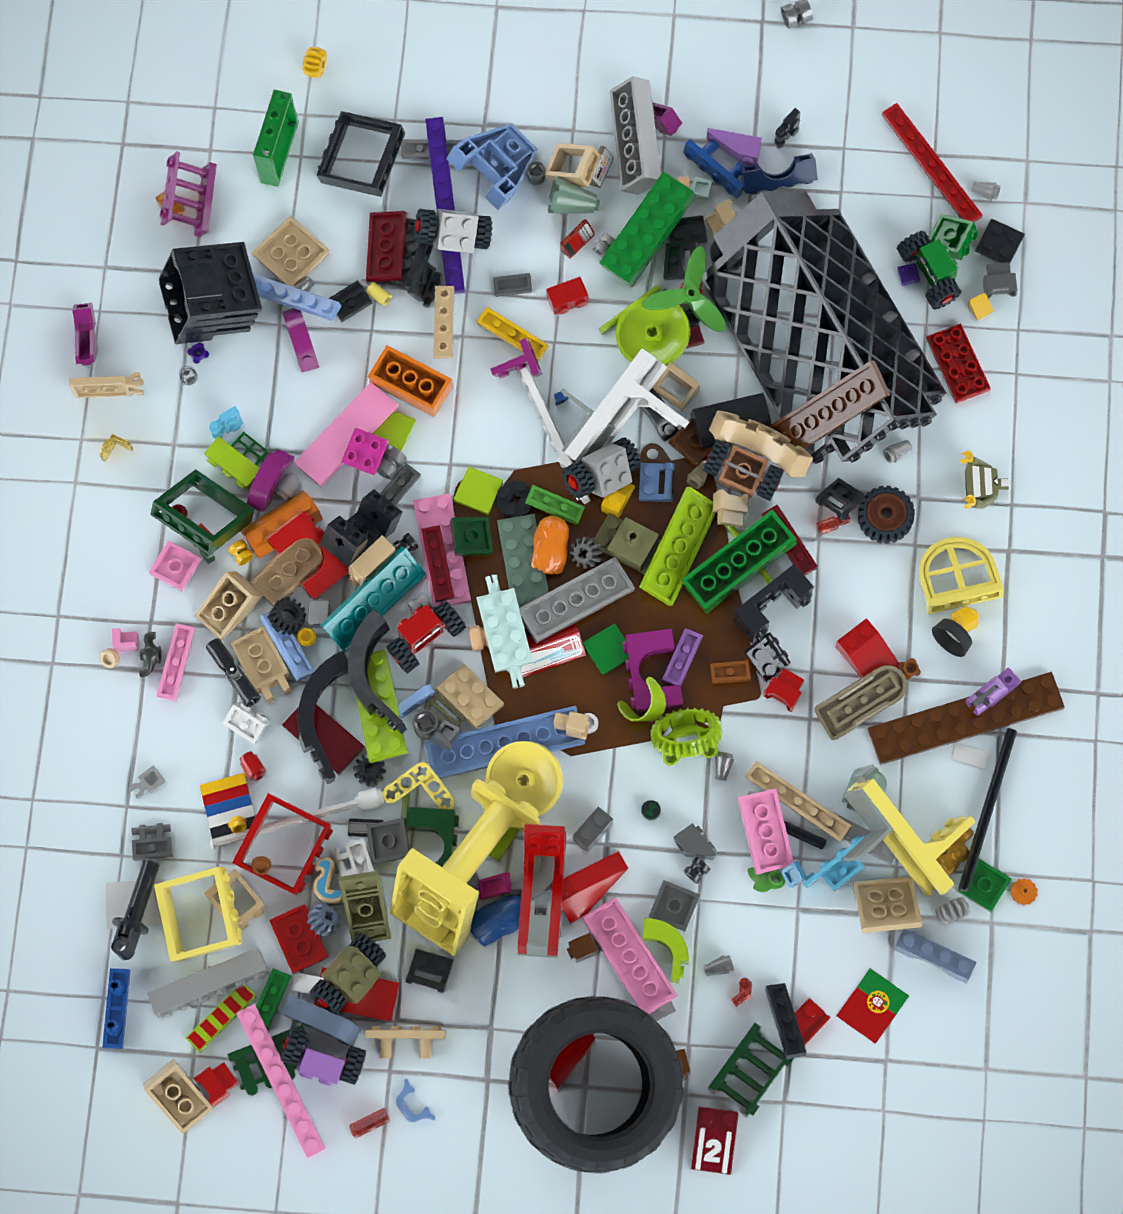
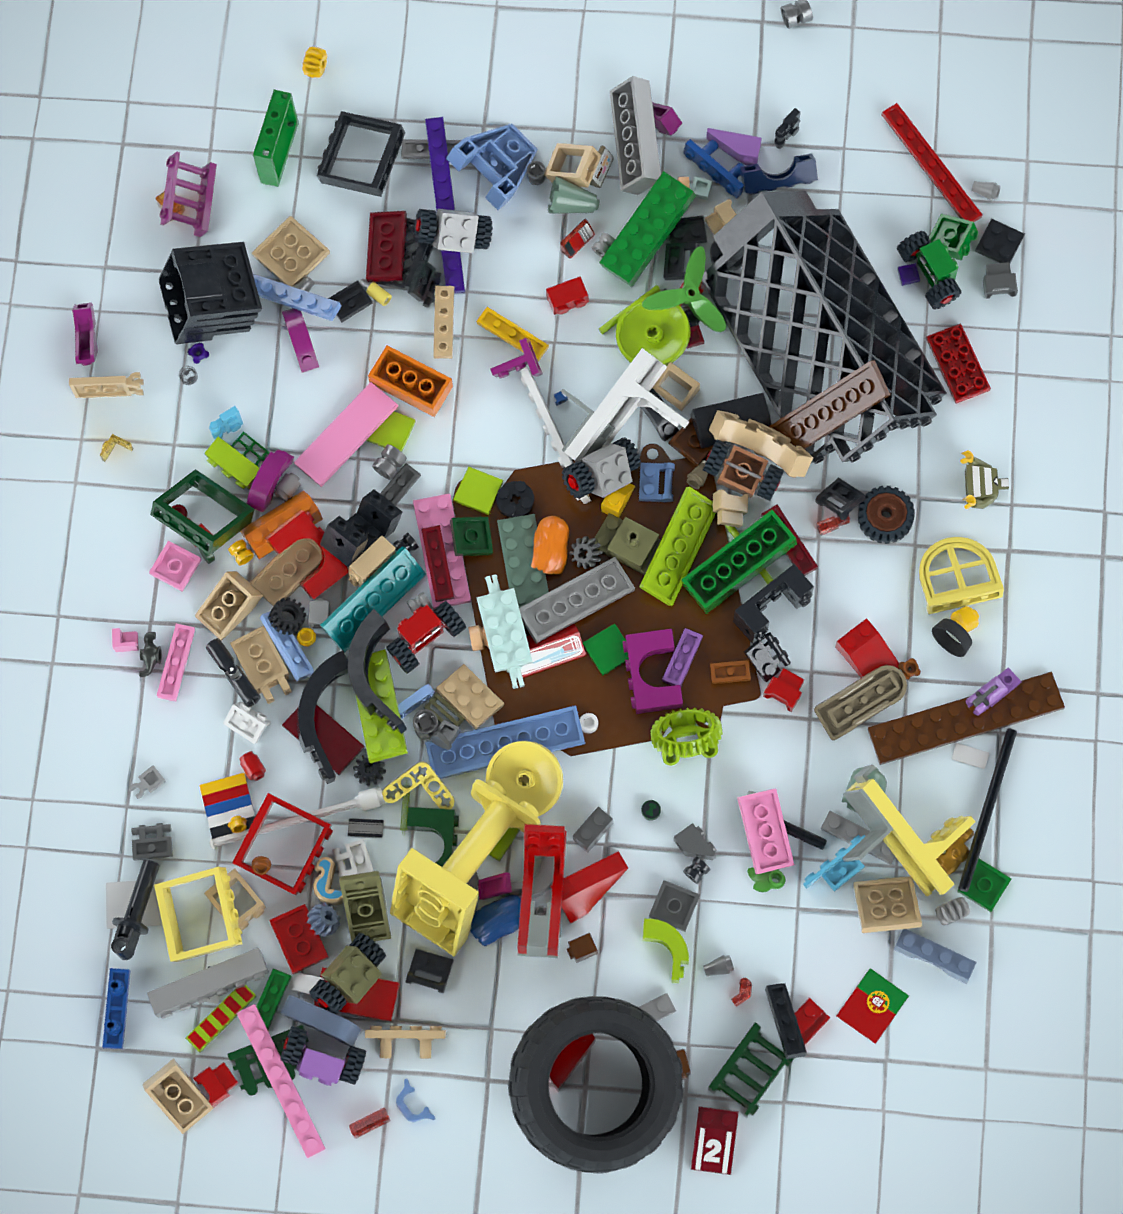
(109, 657): tan tile -> none
(364, 451): dark pink bracket -> none
(388, 840): dark grey plate -> none
(512, 284): dark grey tile -> none
(554, 504): bright green tile -> none
(574, 724): tan piece -> none
(629, 956): bright pink tile -> none
(656, 707): lime piece -> none
(723, 764): flat silver cone -> none
(793, 874): dark azure tile -> none
(799, 802): tan plate -> none
(896, 451): light grey cone -> none
(980, 306): yellow slope -> none
(1024, 891): orange piece -> none

